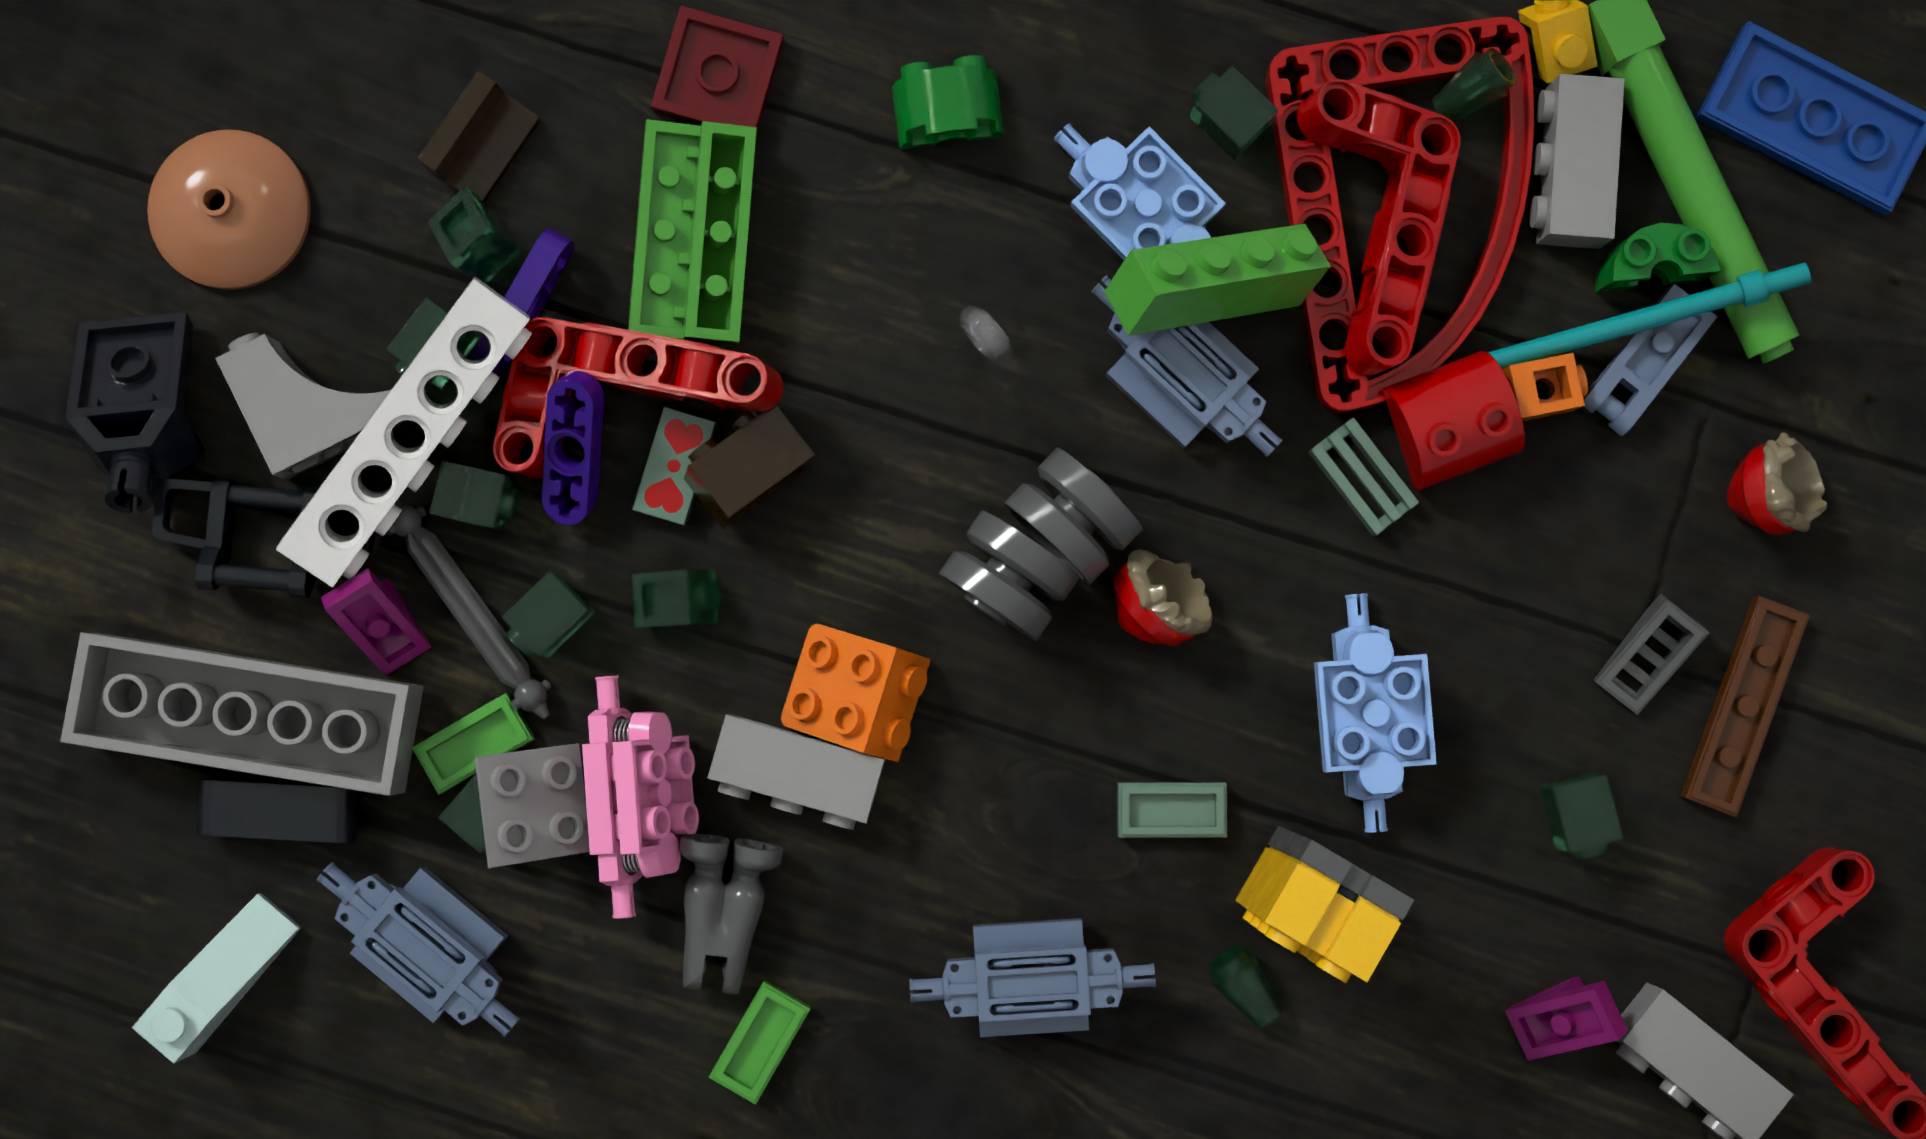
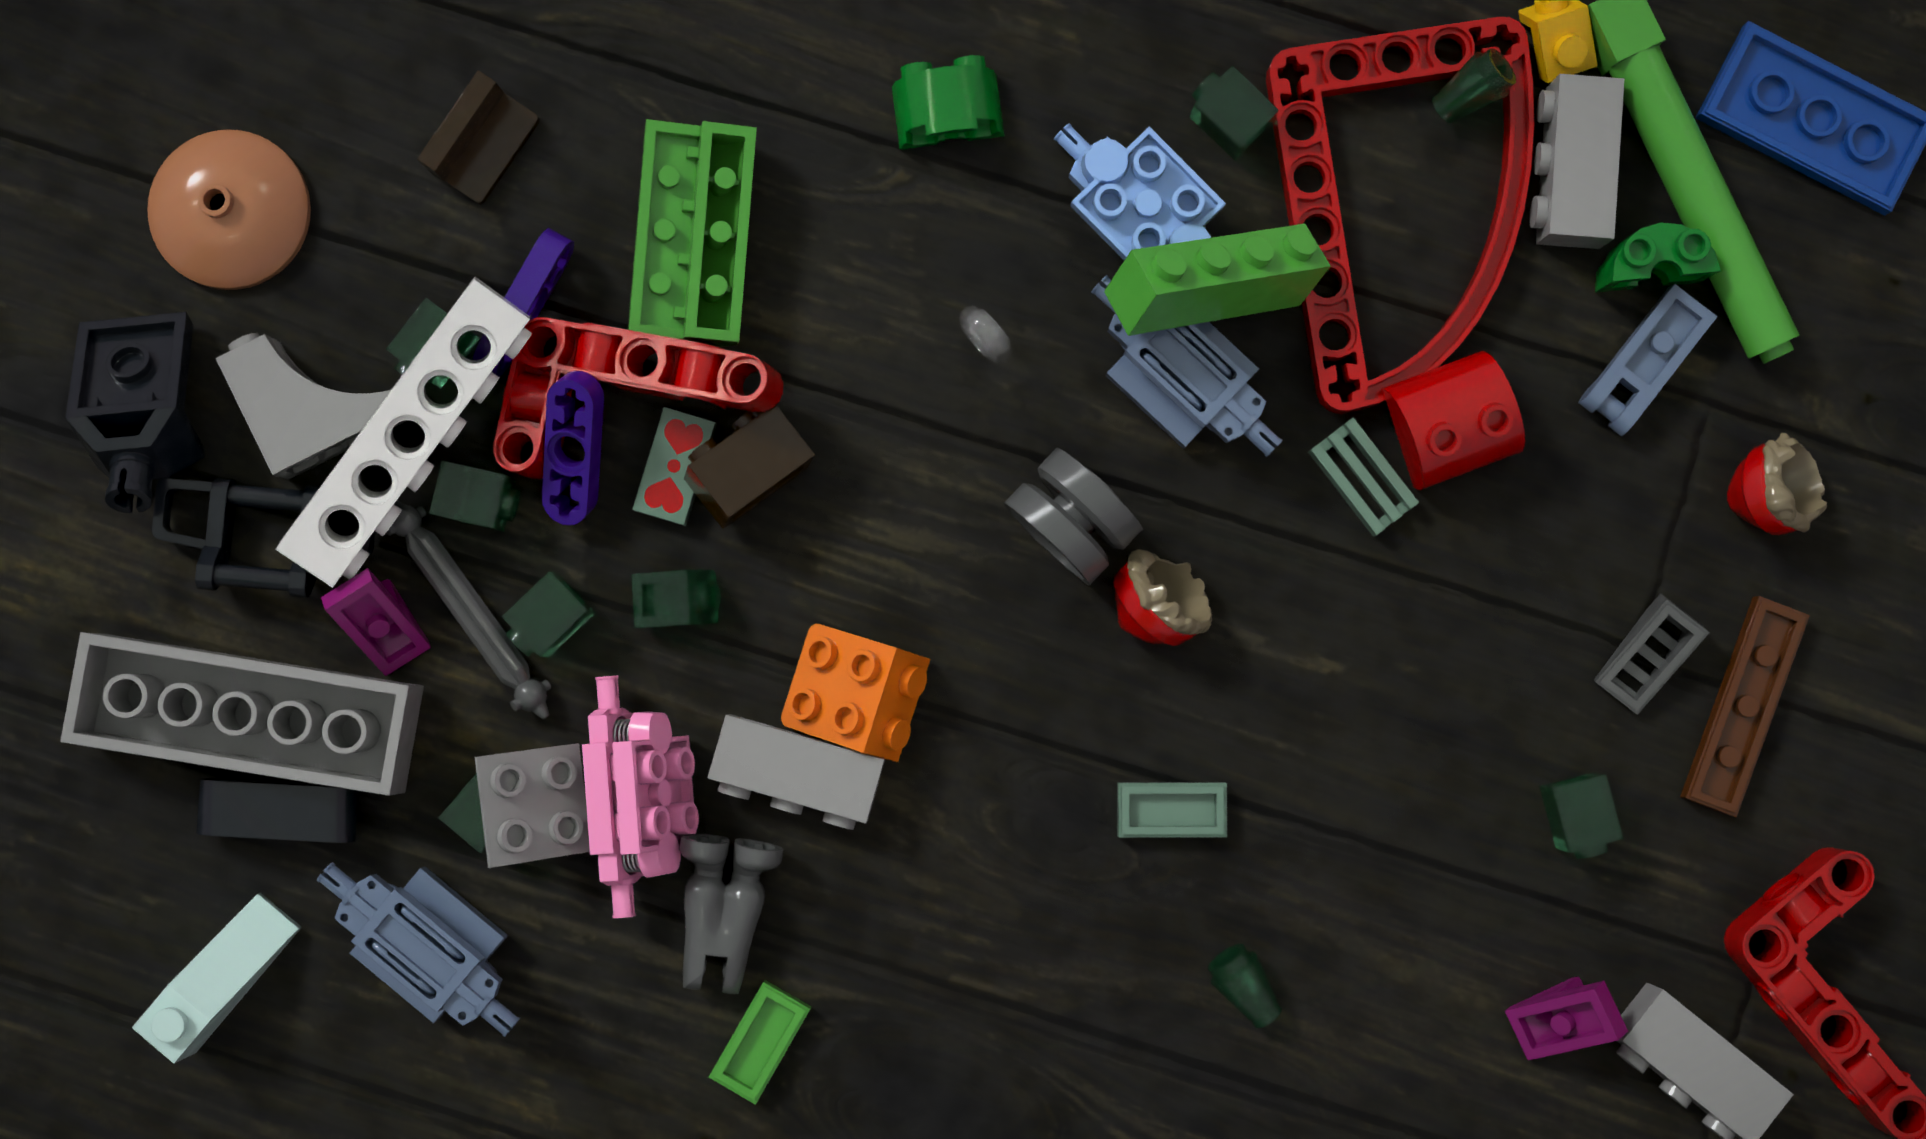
(471, 237): clear green bracket -> none
(490, 730): bright green tile -> none
(717, 70): dark red tile -> none
(1004, 582): dark grey wheel -> none
(1031, 979): sand blue piece -> none
(1322, 906): yellow piece -> none
(1372, 712): light blue piece -> none
(1411, 208): red beam -> none
(1563, 377): orange brick -> none
(1749, 289): teal bar -> none

